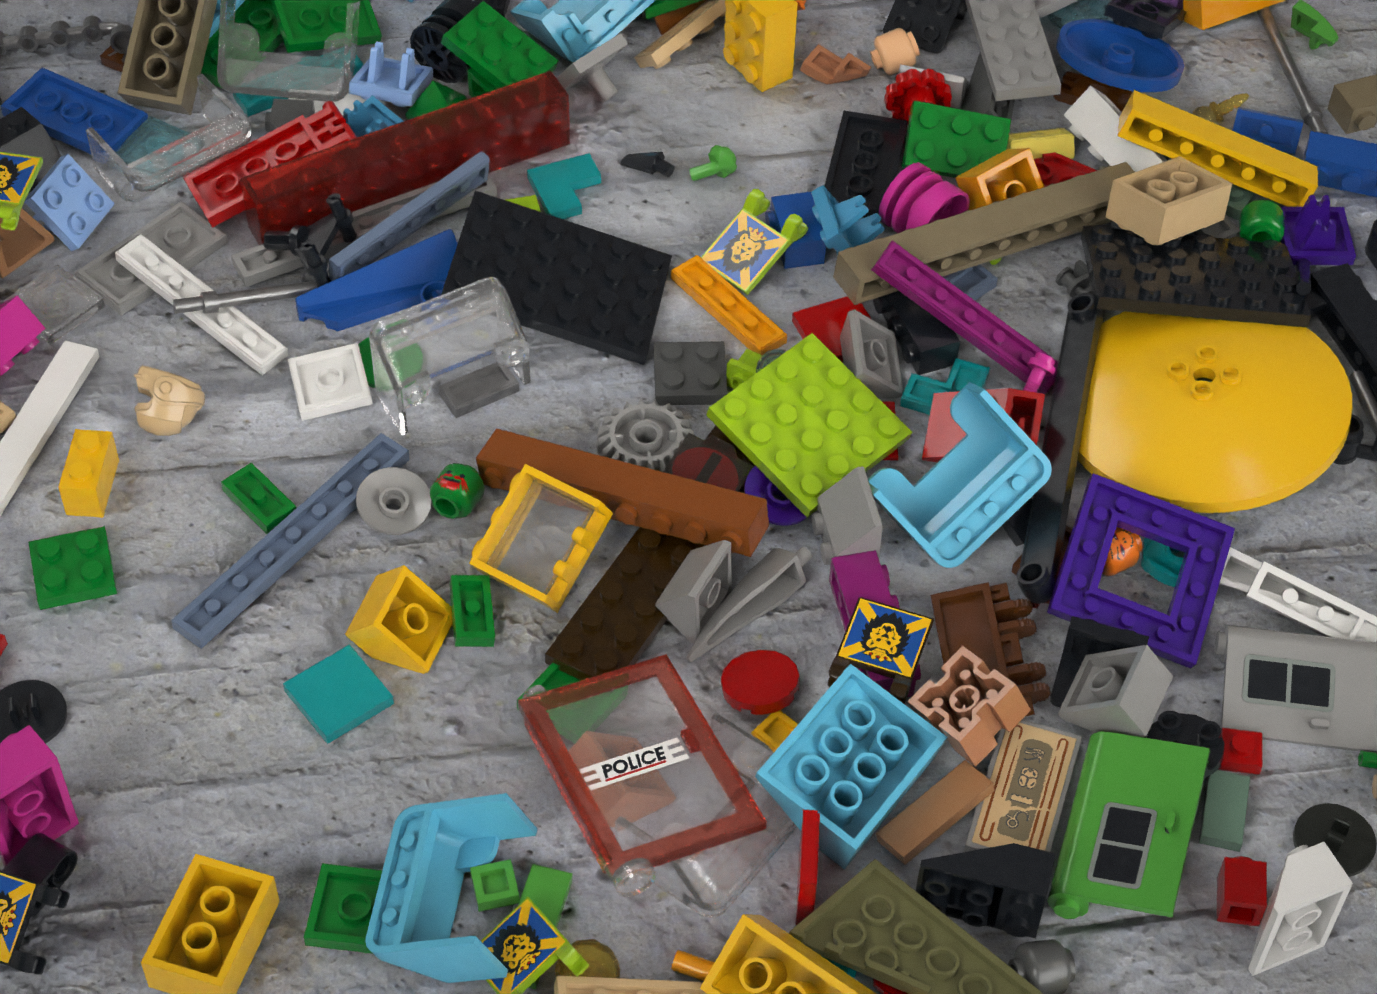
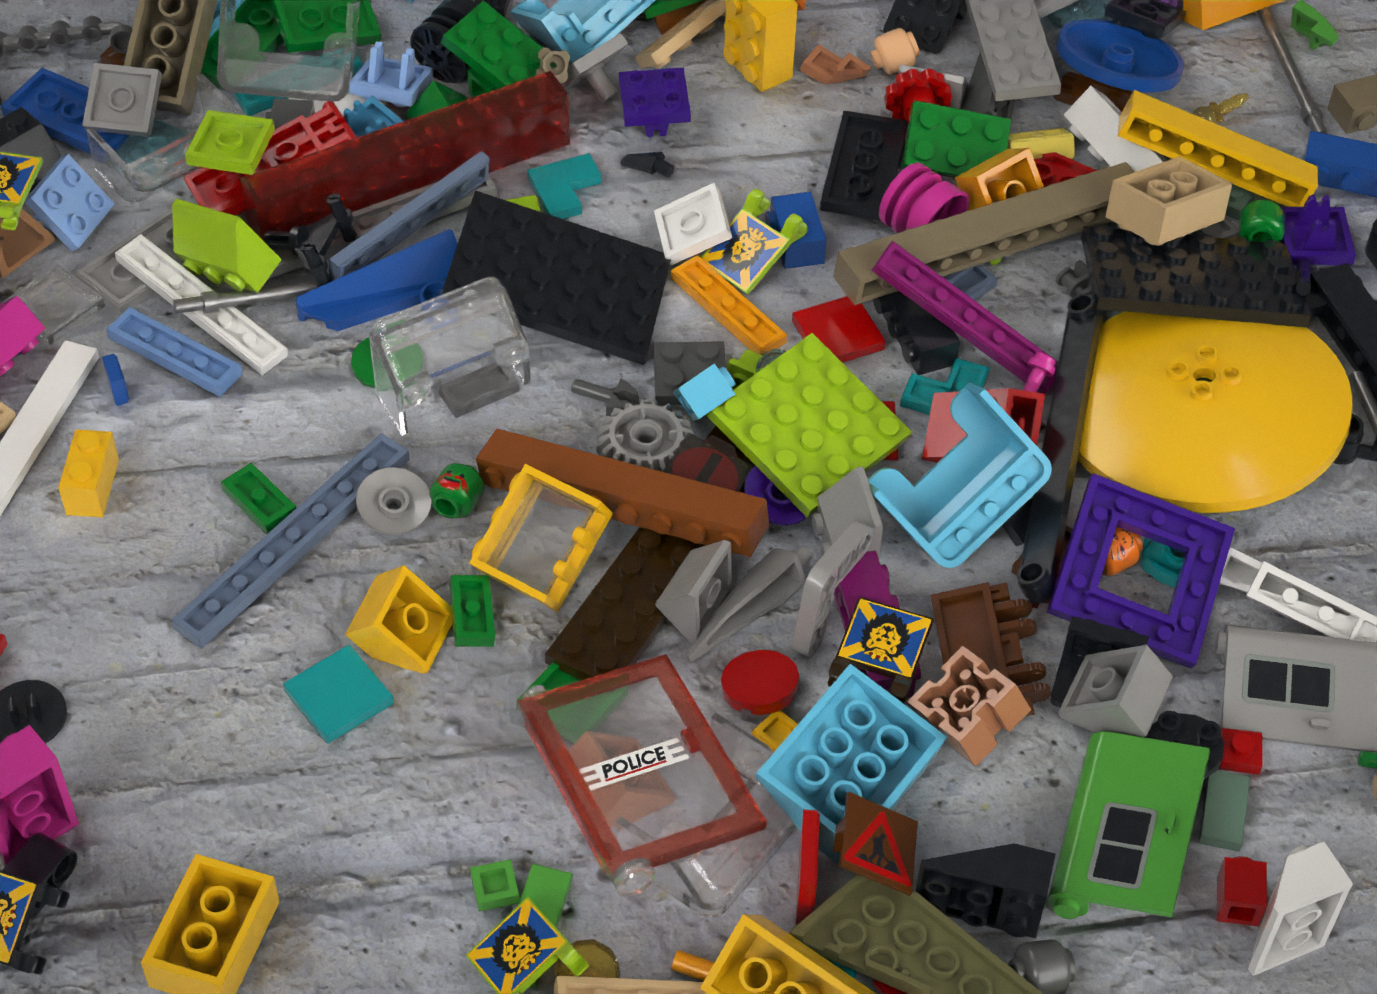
(72, 568): green plate -> none
(115, 379): none -> blue tile
(122, 99): none -> light grey plate
(171, 403): tan helmet -> none
(175, 351): none -> medium blue plate
(221, 247): none -> lime slope
(230, 142): none -> lime plate
(329, 381): white tile -> none
(342, 908): green plate -> none
(423, 883): medium azure windscreen -> none
(559, 58): none -> dark tan plate
(611, 397): none -> dark grey bar
(654, 99): none -> dark purple plate
(692, 224): none -> white plate
(705, 391): none -> medium azure brick
(721, 163): bright green plate -> none
(821, 585): none -> light grey beam
(842, 222): dark azure plate -> none
(871, 355): light grey slope -> none
(877, 843): none -> reddish brown piece
(935, 812): medium nougat tile -> none
(1030, 785): tile -> none
(1269, 129): blue plate -> none
(1342, 830): pearl dark grey piece -> none

